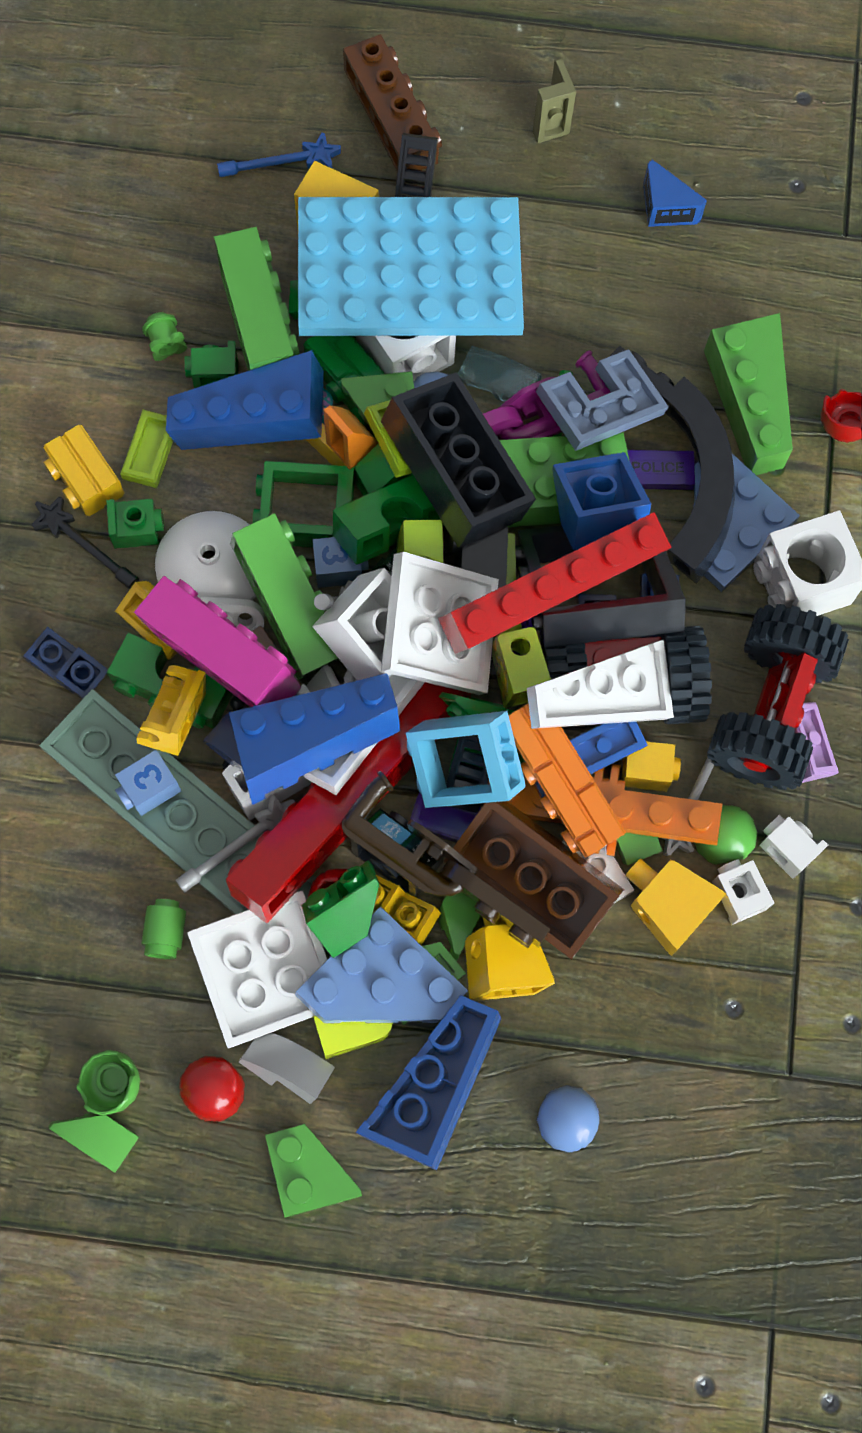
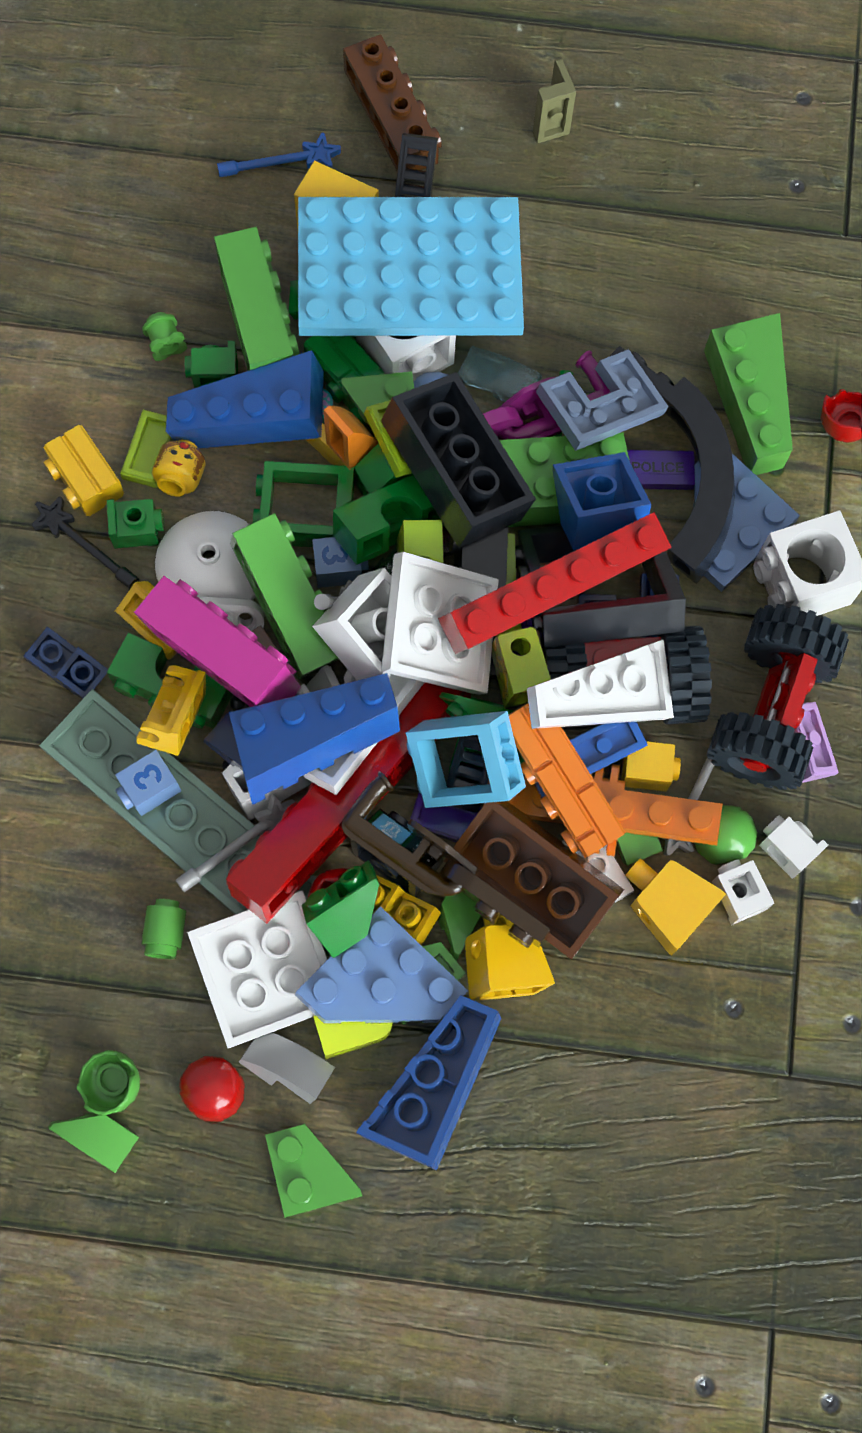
(178, 467): none -> yellow head
(568, 1118): medium blue hair -> none
(669, 199): blue slope -> none

